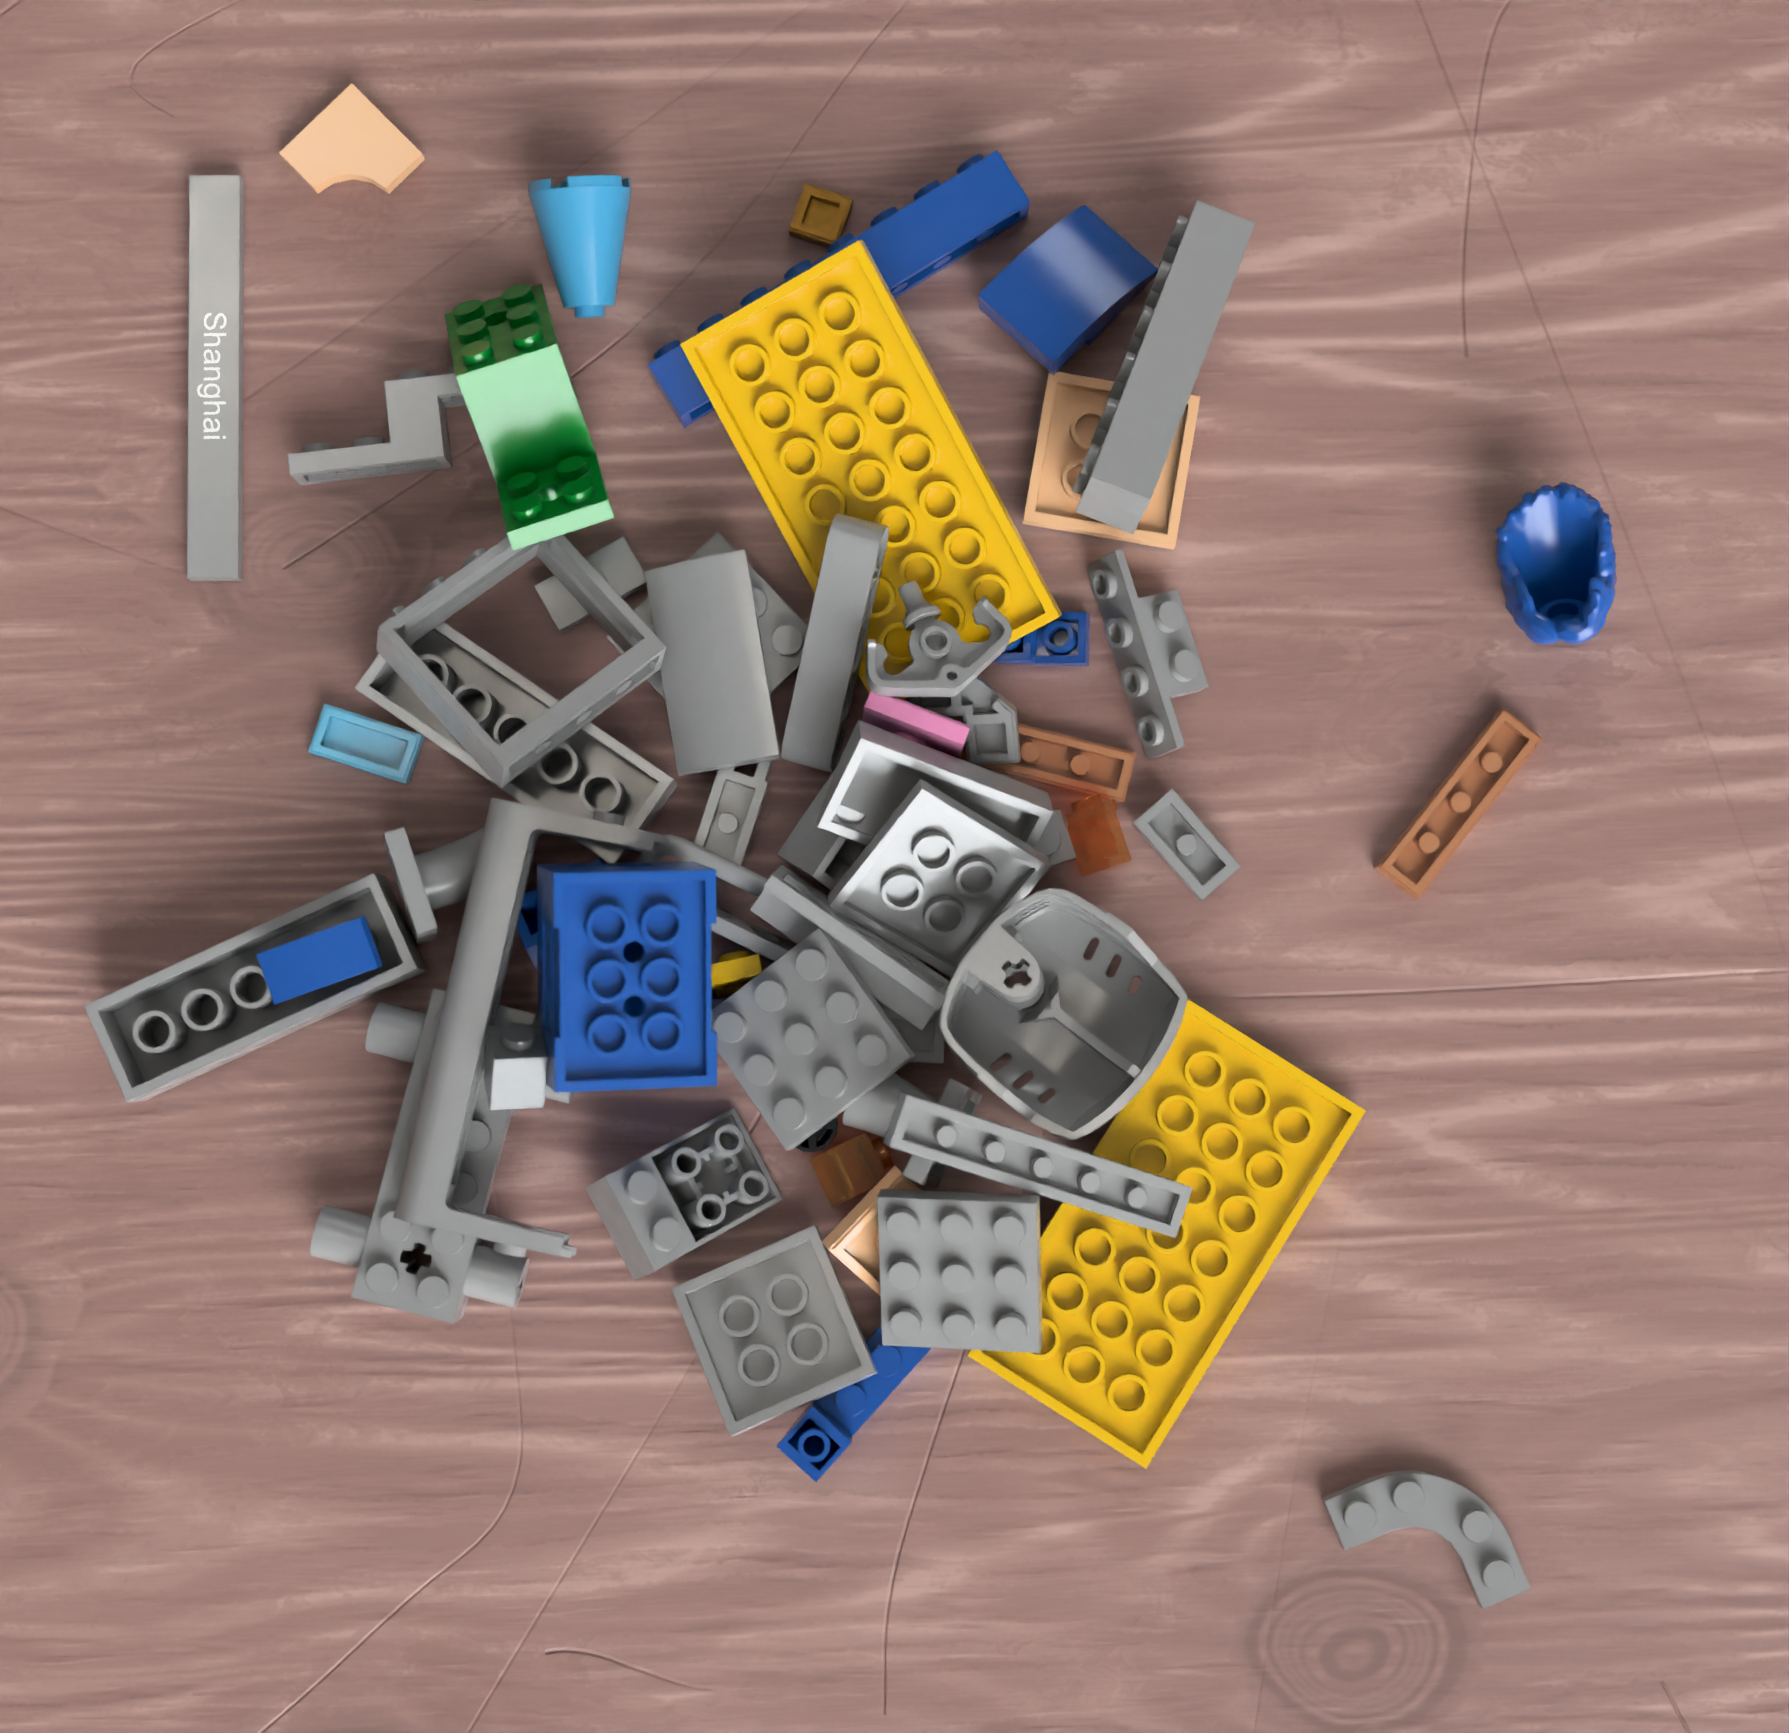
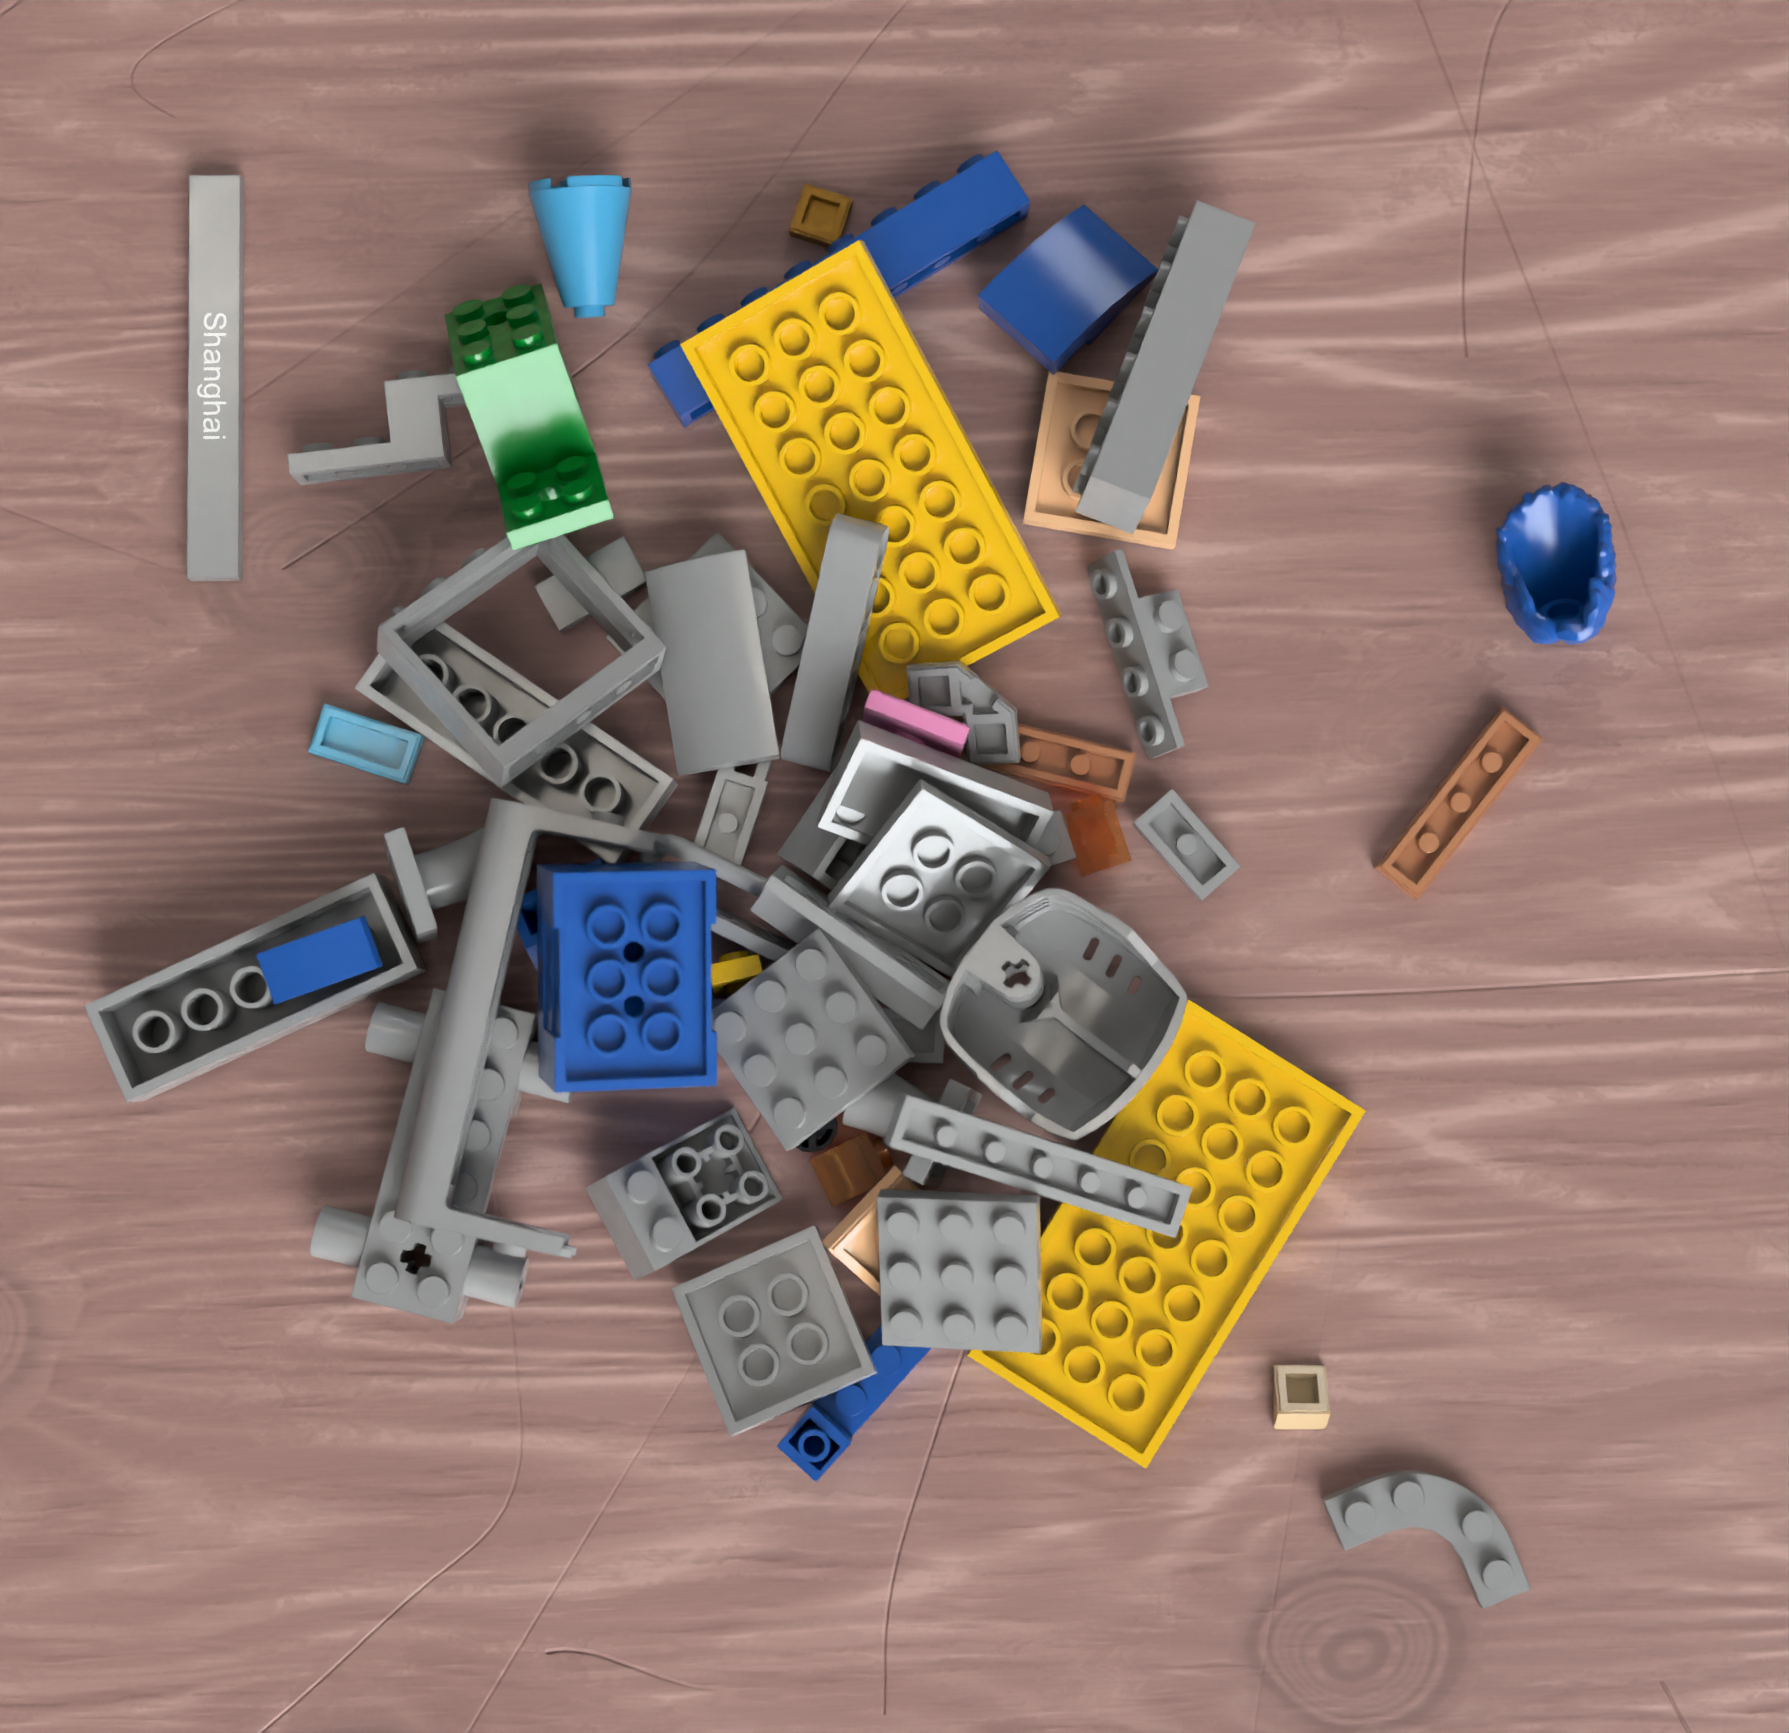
(351, 144): light nougat tile -> none
(515, 1066): brick -> none
(939, 656): light grey piece -> none
(1054, 644): blue slope -> none
(1300, 1397): none -> tan slope

